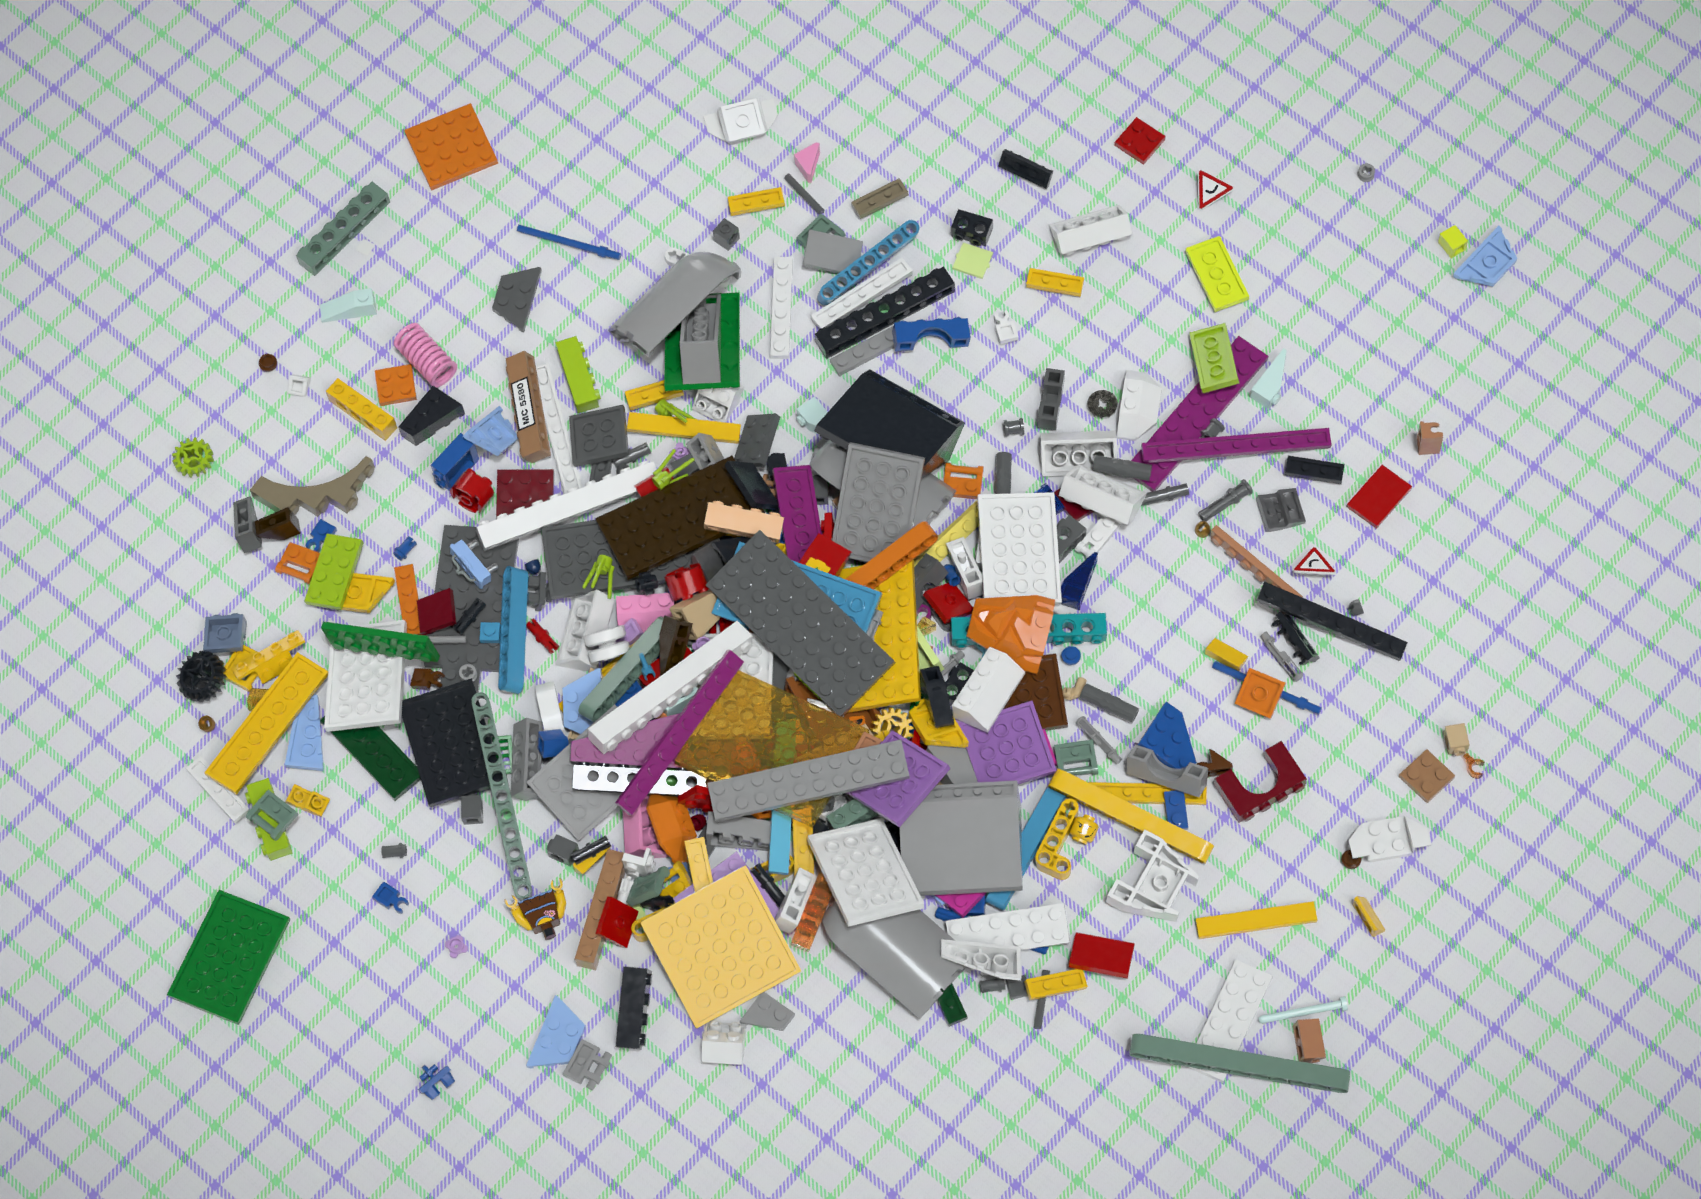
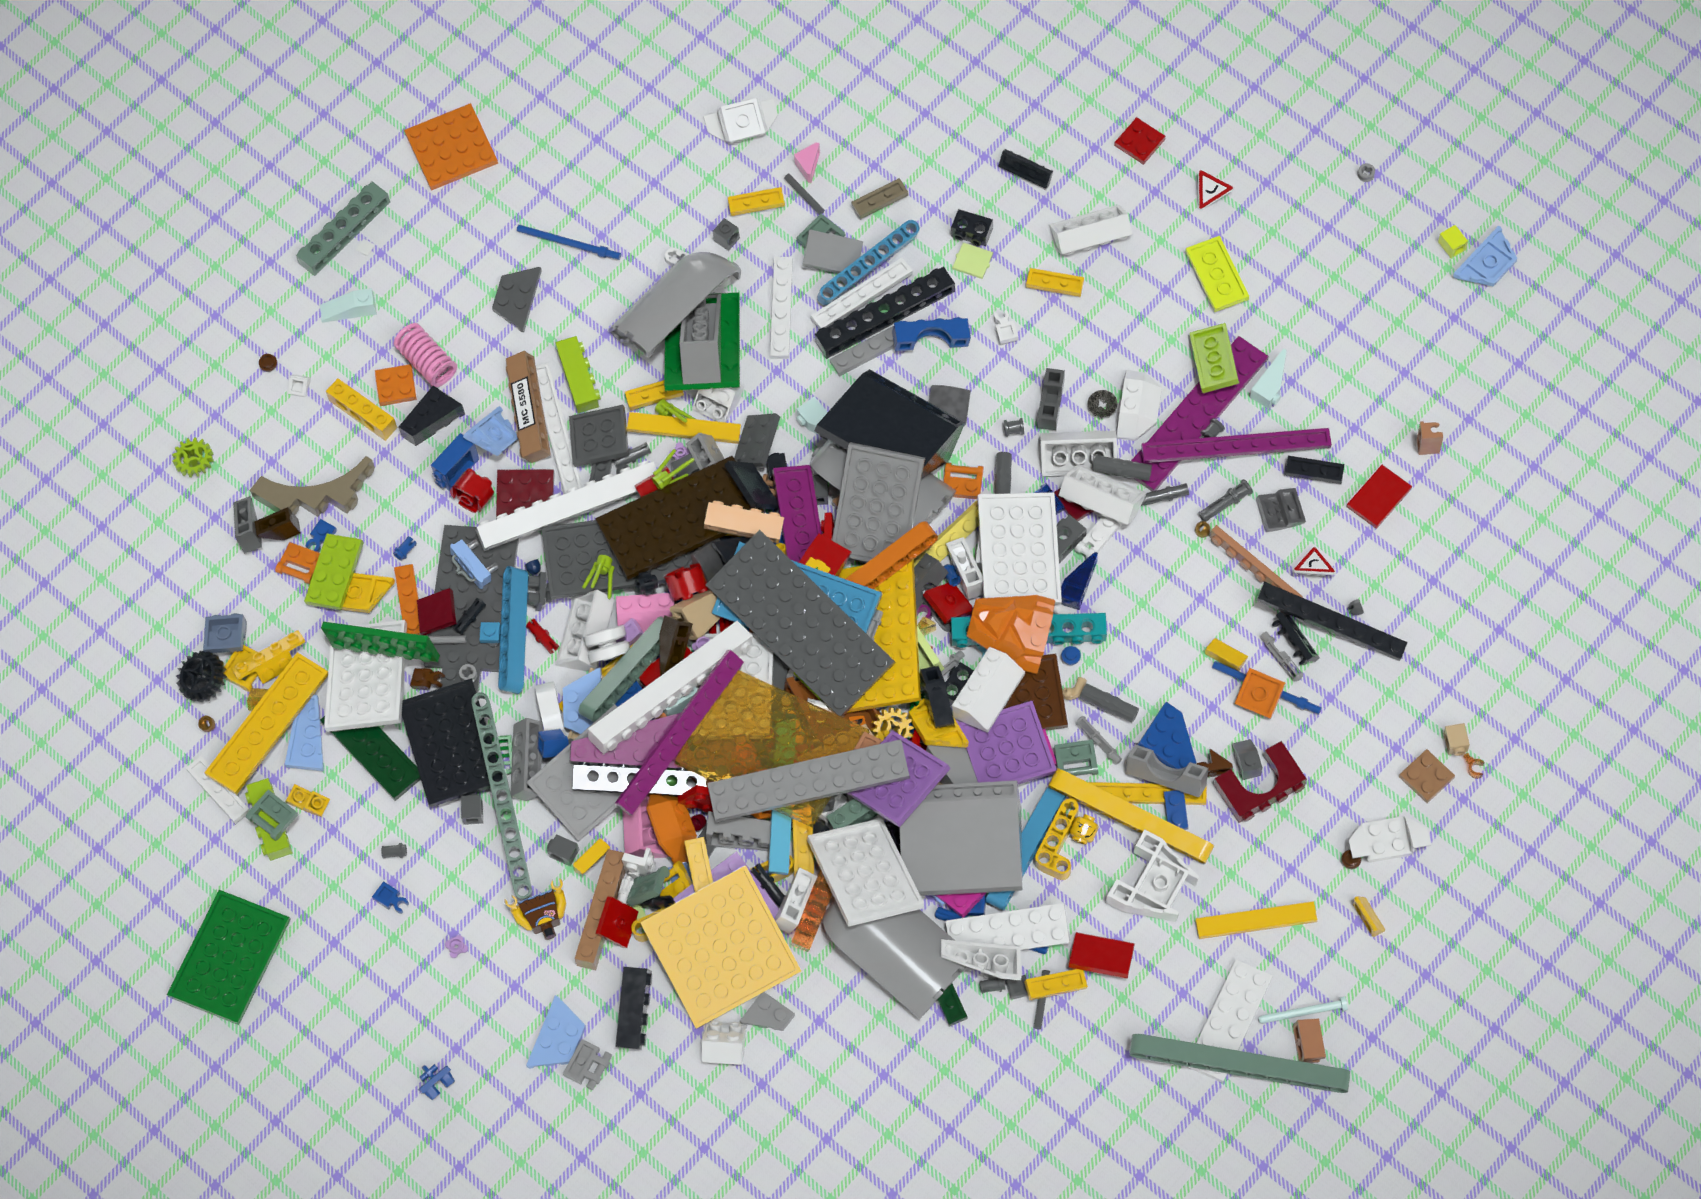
(591, 850): black pin -> none
(646, 669): dark azure hand -> none
(951, 399): none -> flat silver slope
(1247, 759): none -> dark grey slope

